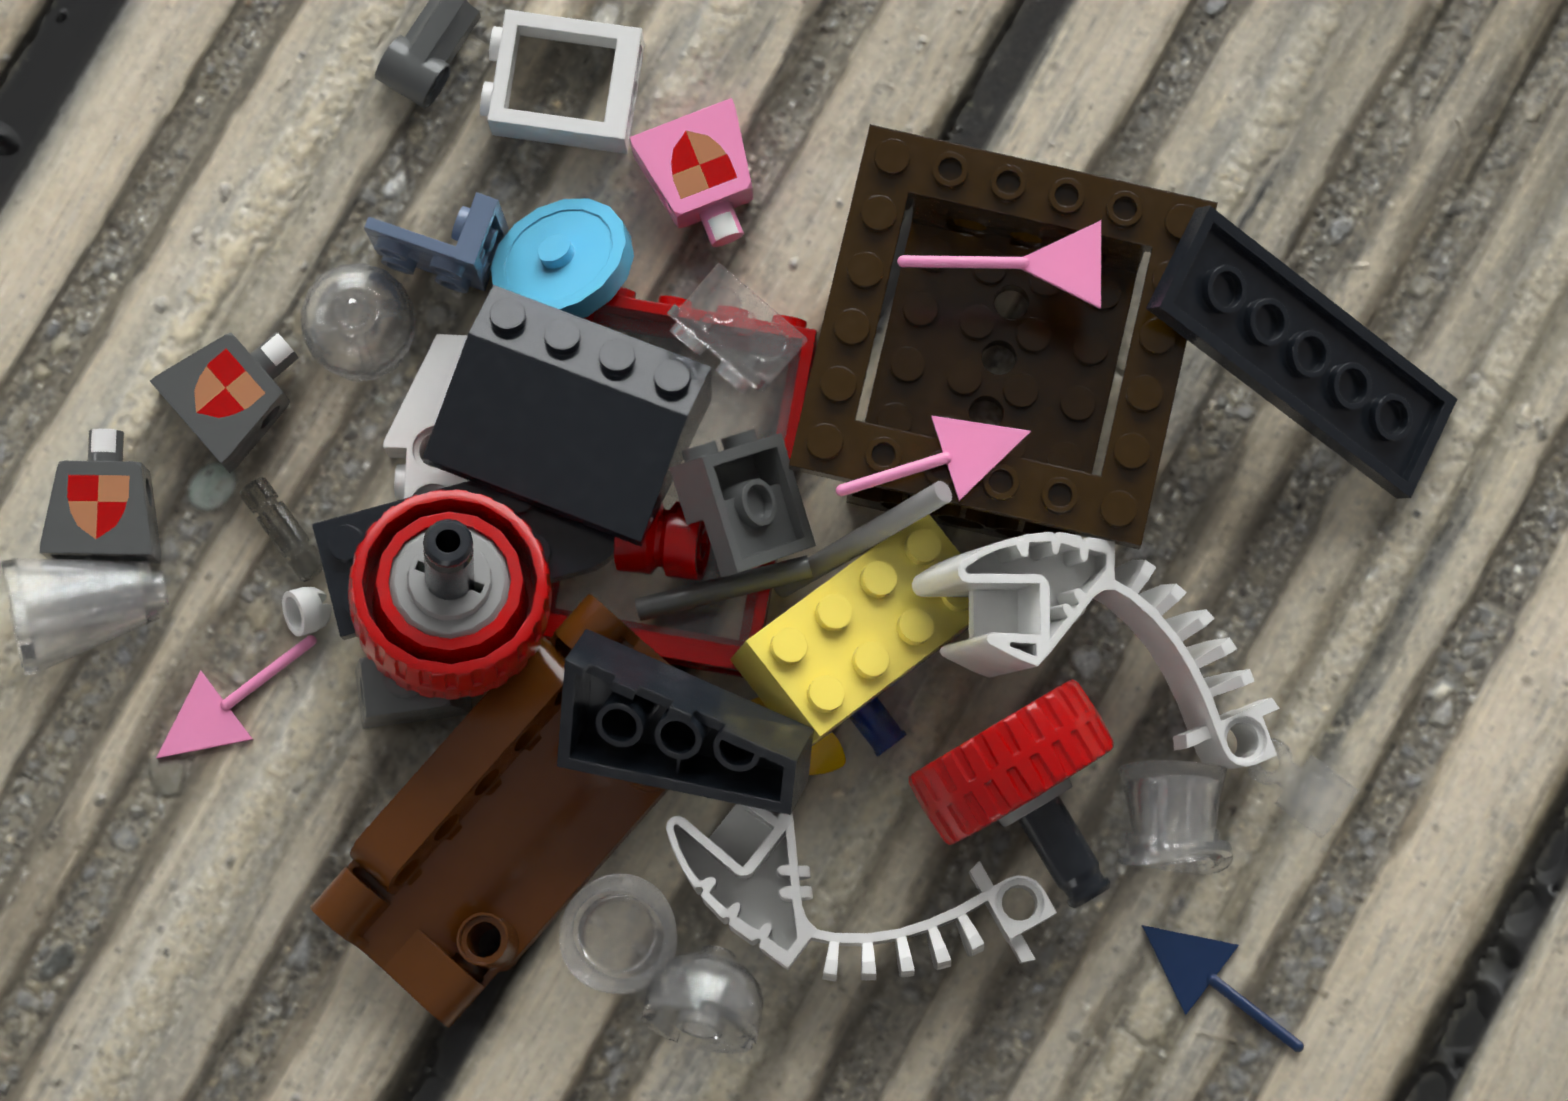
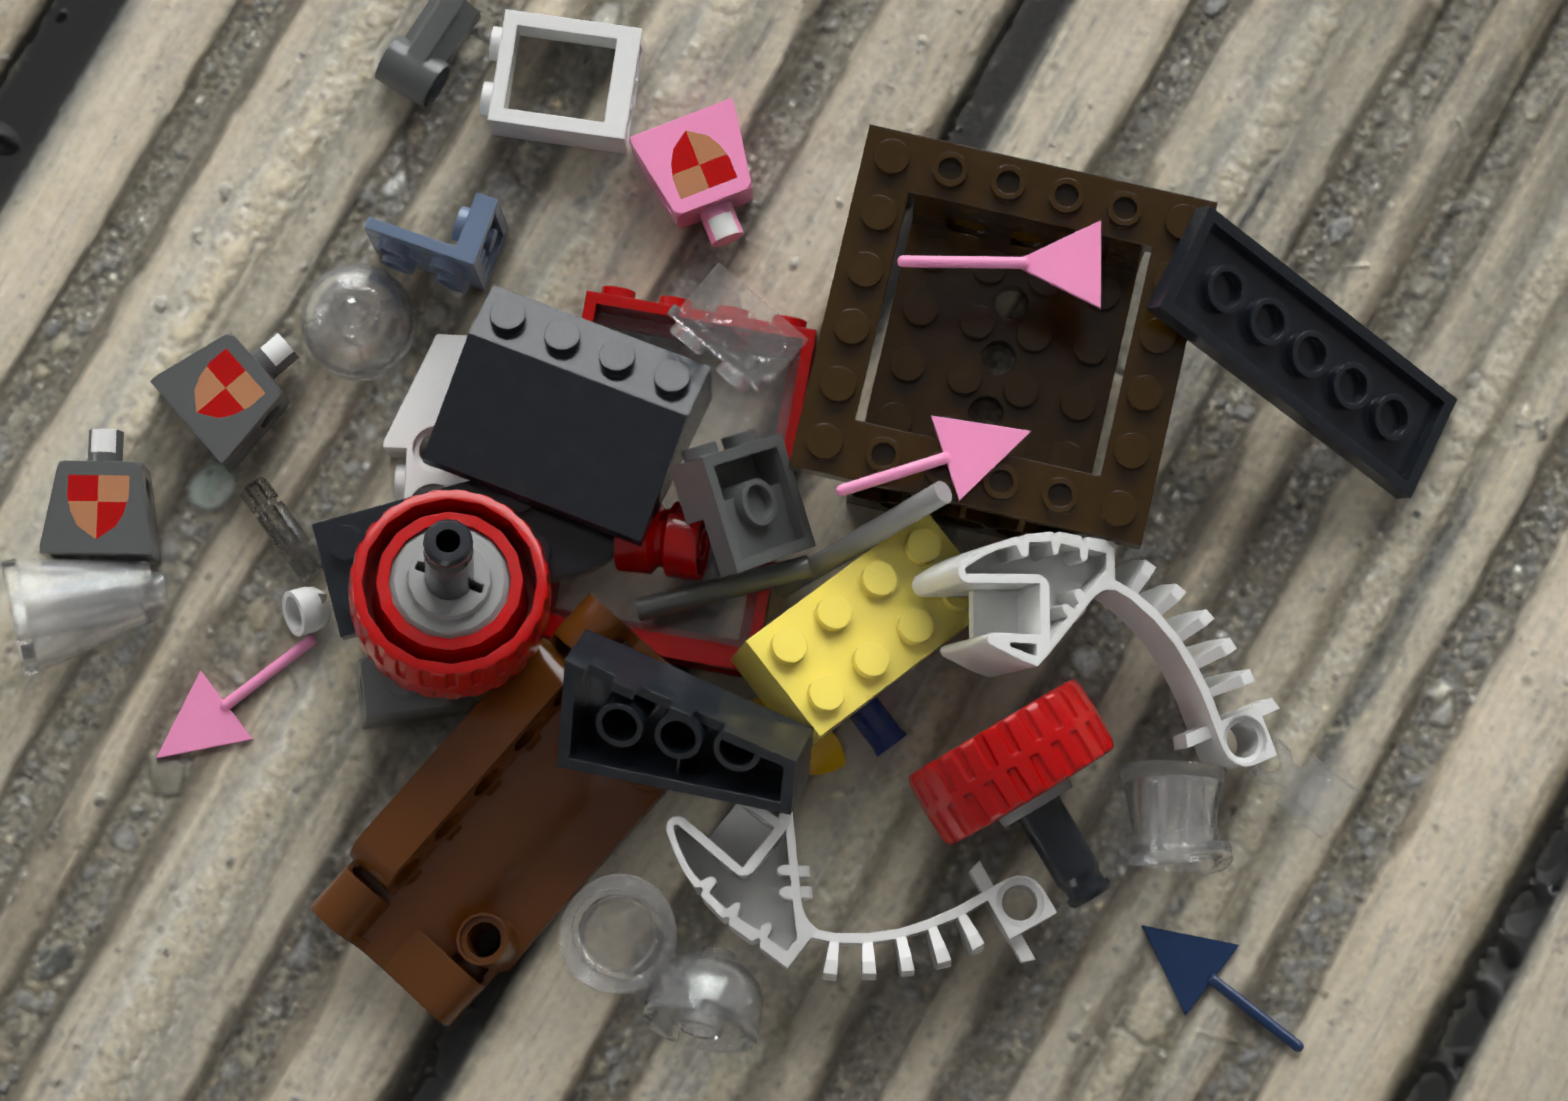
(566, 256): medium azure wheel -> none

